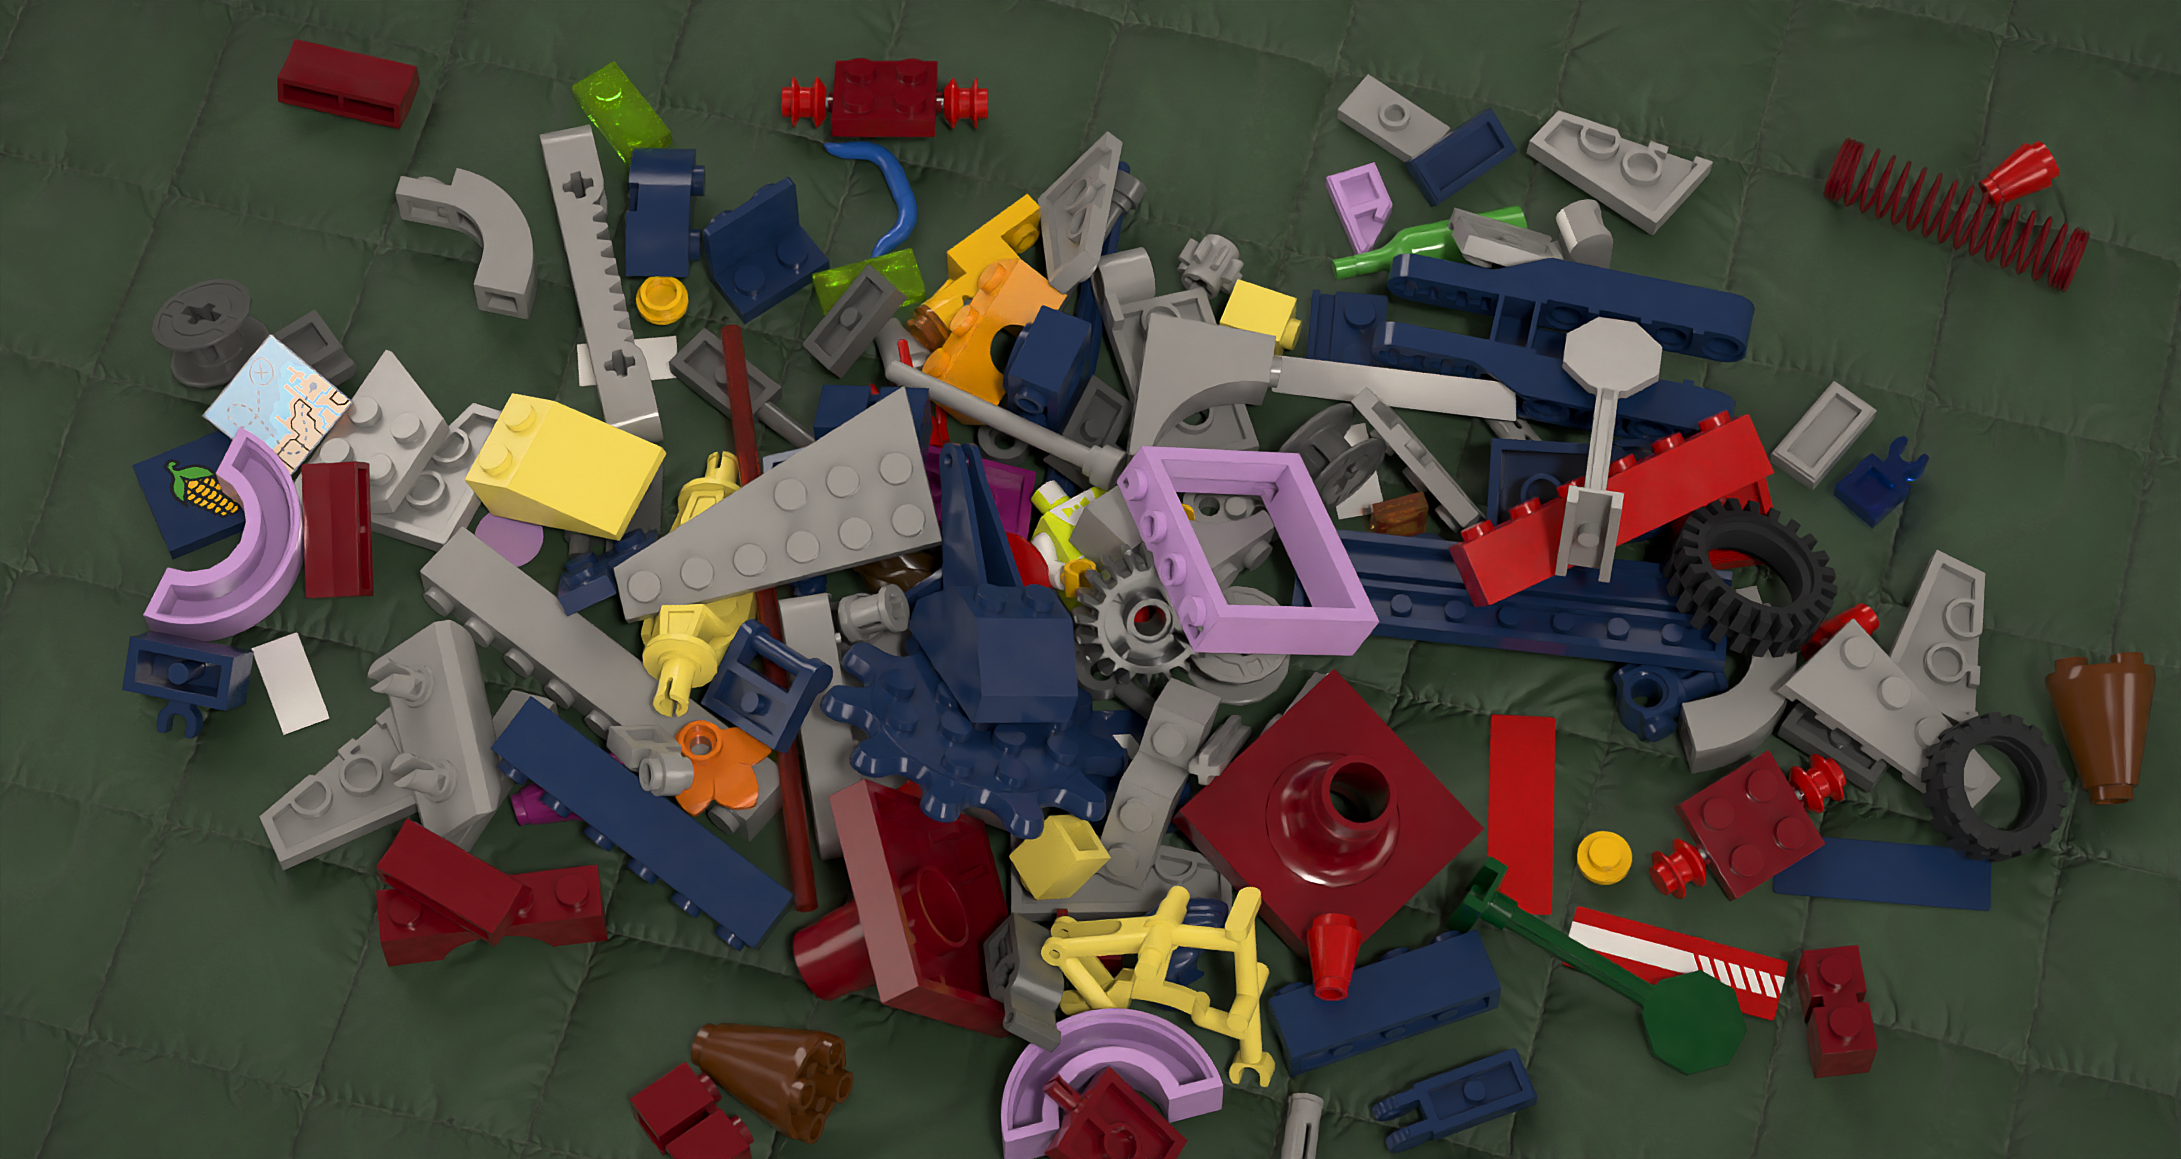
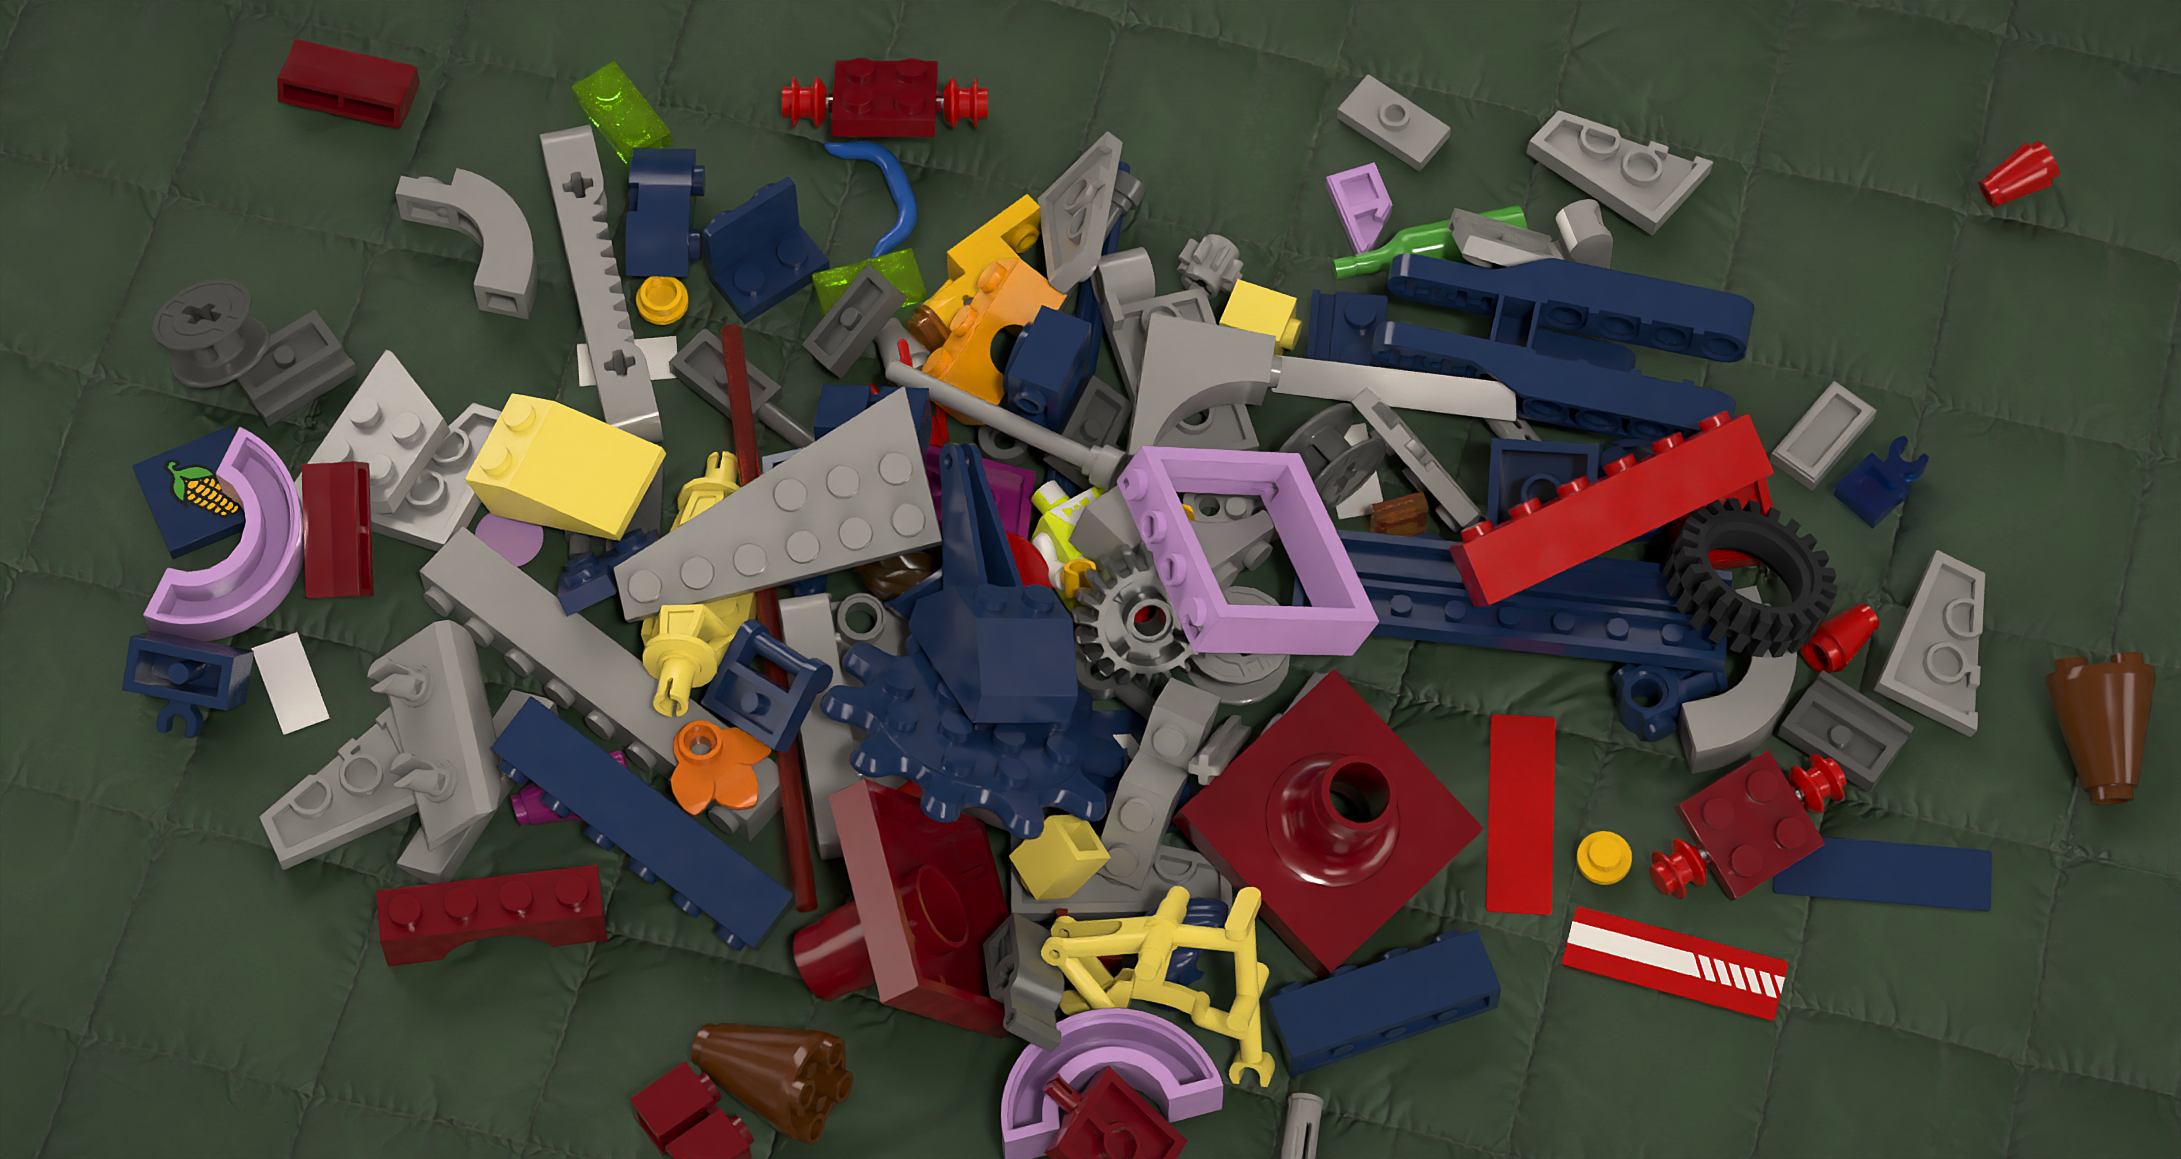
(279, 403): tile -> none
(452, 882): dark red piece -> none
(654, 756): light grey plate -> none
(874, 613): light grey bush -> none
(1333, 954): red cone -> none
(1459, 1100): dark blue hinge -> none
(1460, 157): dark blue tile -> none
(1612, 363): light grey piece -> none
(1687, 1018): dark green piece -> none
(1842, 177): dark red piece -> none
(1842, 1030): dark red piece -> none
(1875, 703): light grey wing -> none
(2038, 772): black tyre -> none

